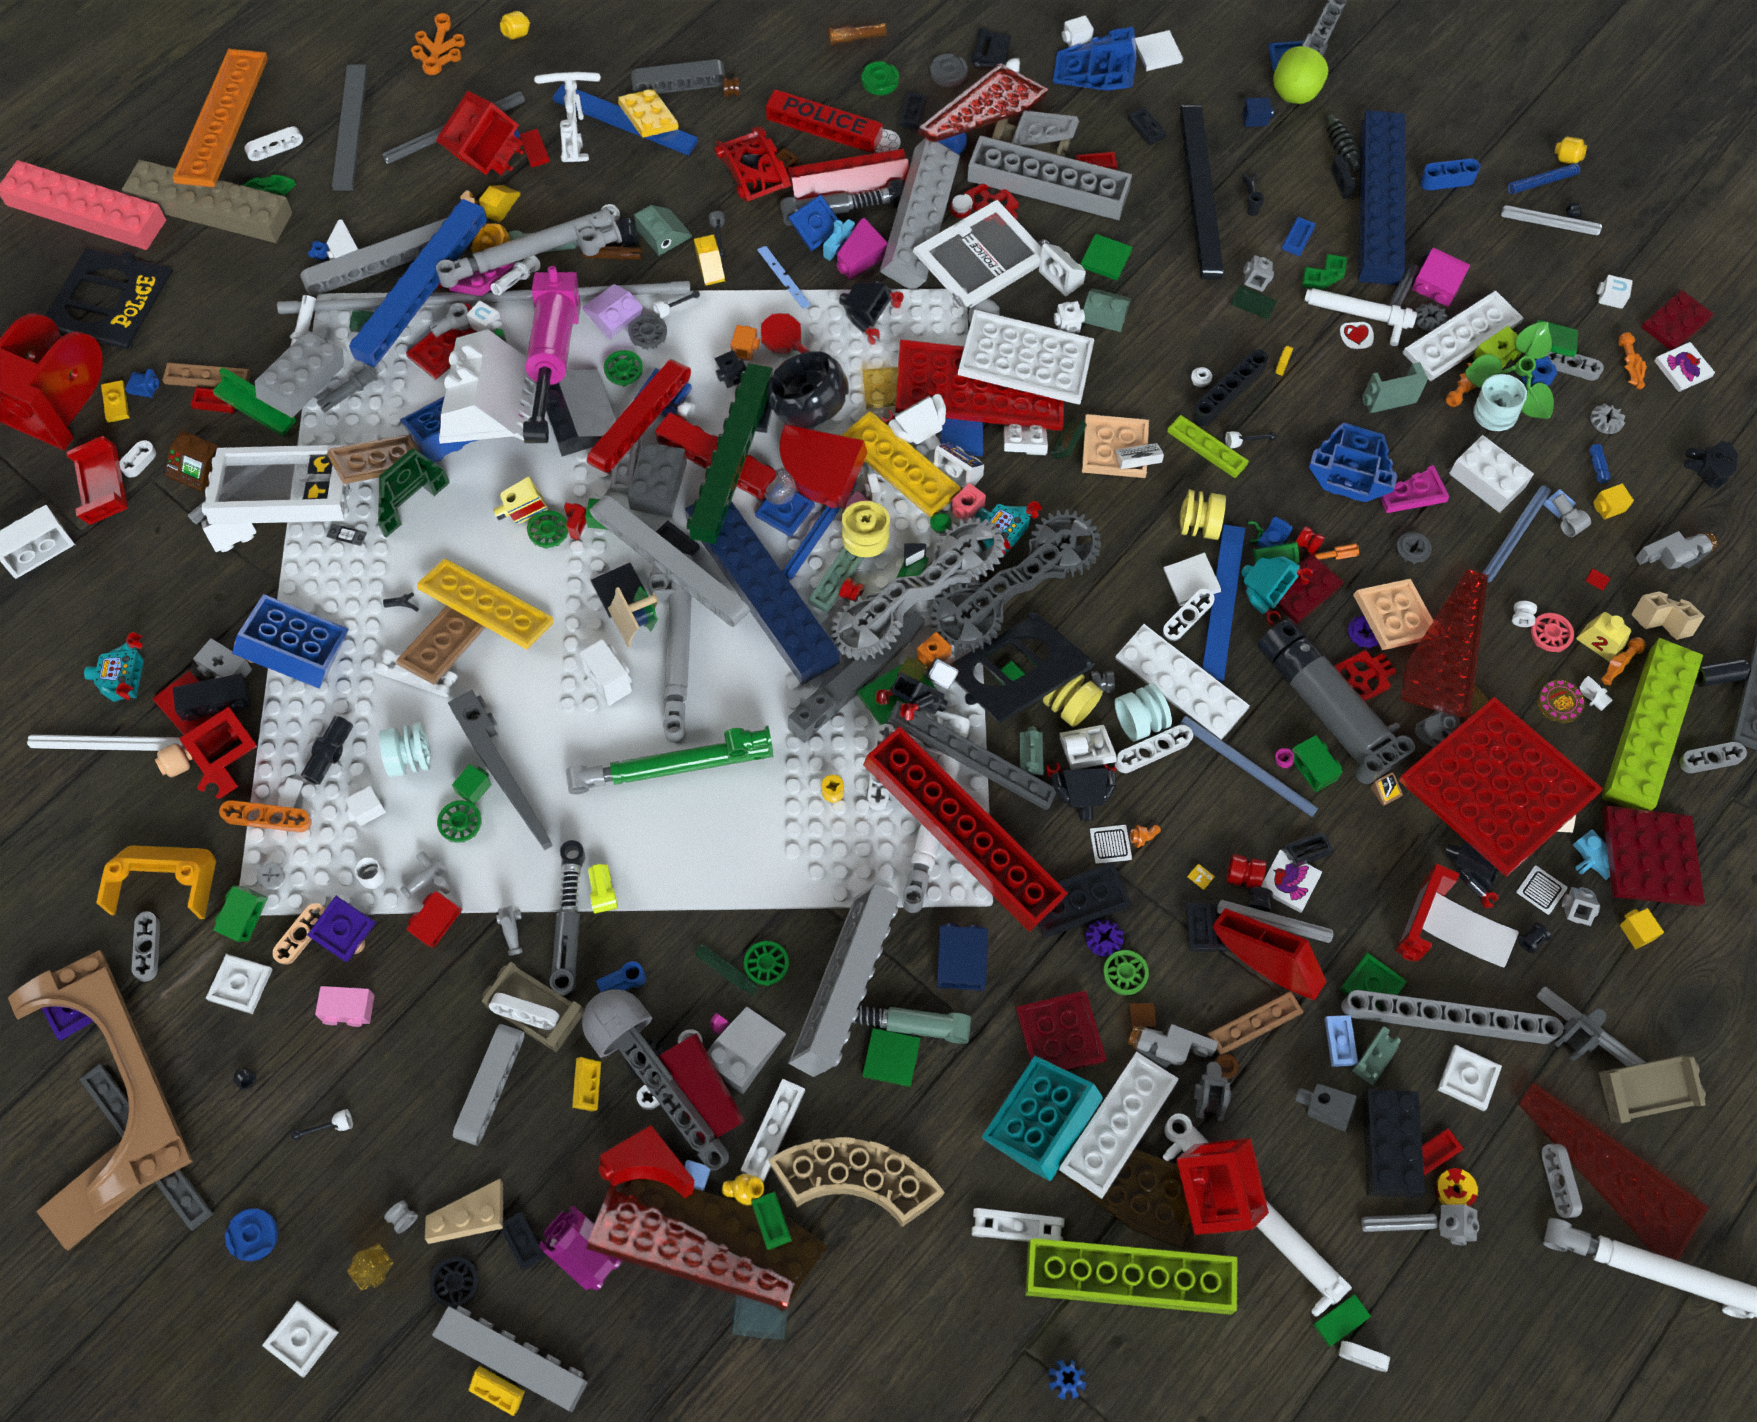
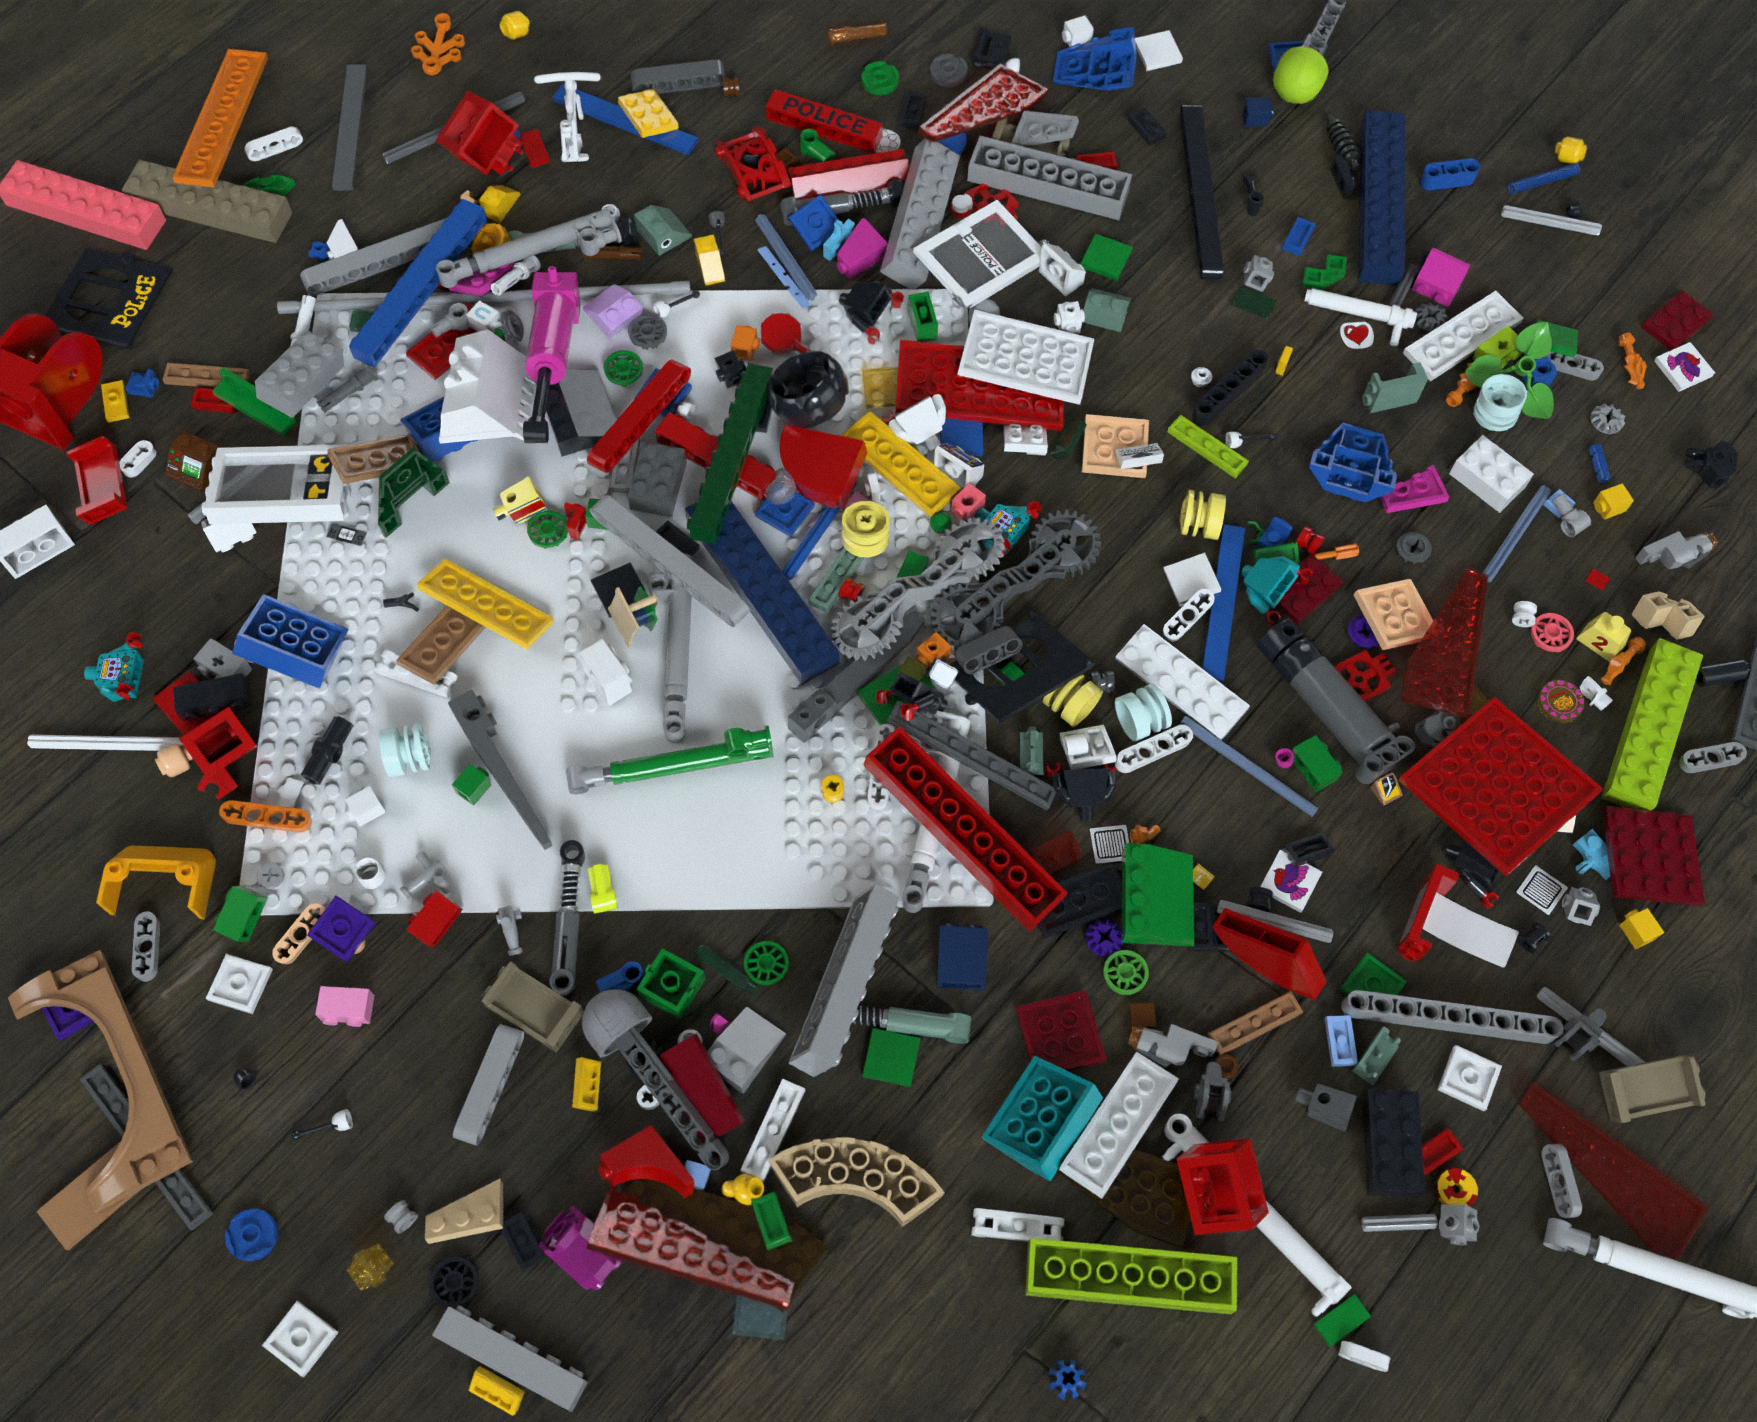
(459, 821): green wheel -> none
(512, 326): none -> dark grey gear
(524, 1011): white beam -> none
(671, 983): none -> green brick
(786, 257): none -> sand blue axle
(813, 147): none -> green piece
(913, 552): black slope -> none
(922, 317): none -> green brick
(988, 650): none -> dark grey beam
(1057, 853): none -> clear red hinge
(1157, 896): none -> green slope
(1245, 871): red wheel -> none
(1614, 291): white brick -> none

